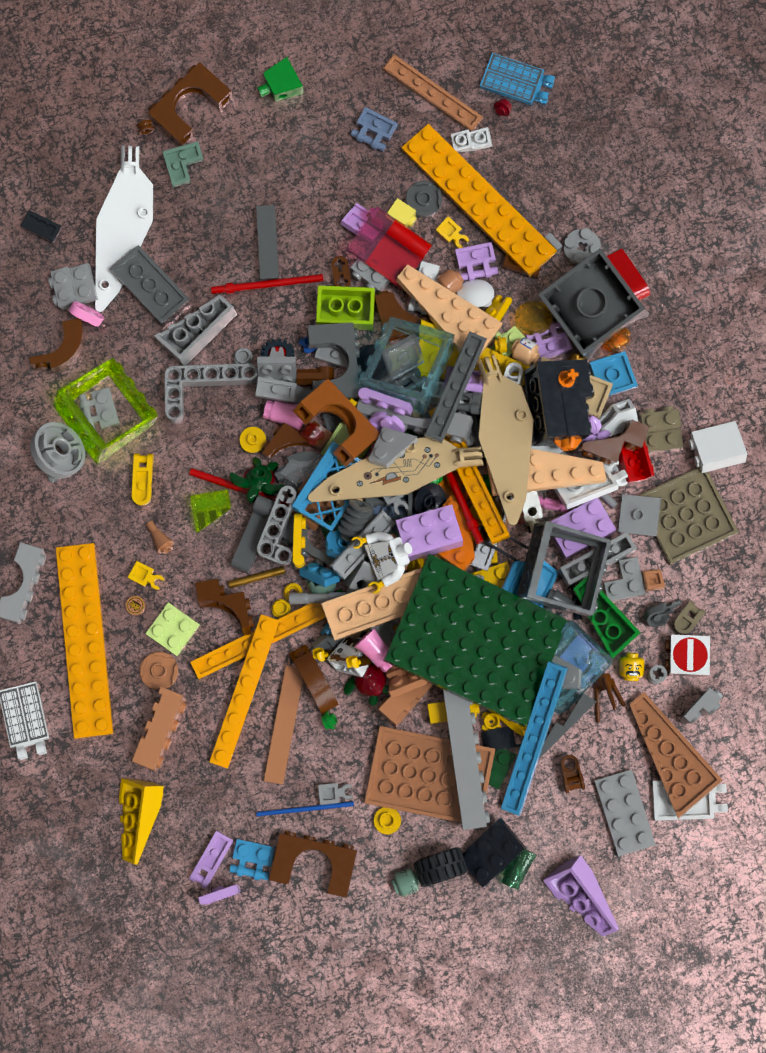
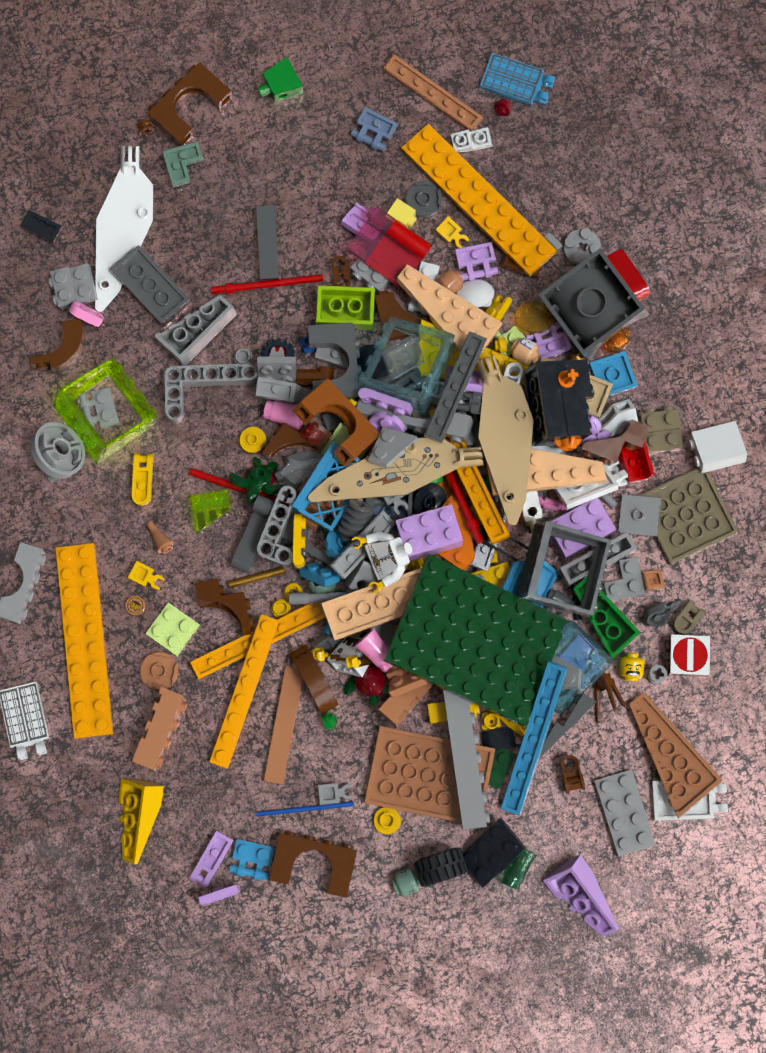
(705, 704): light grey plate -> none

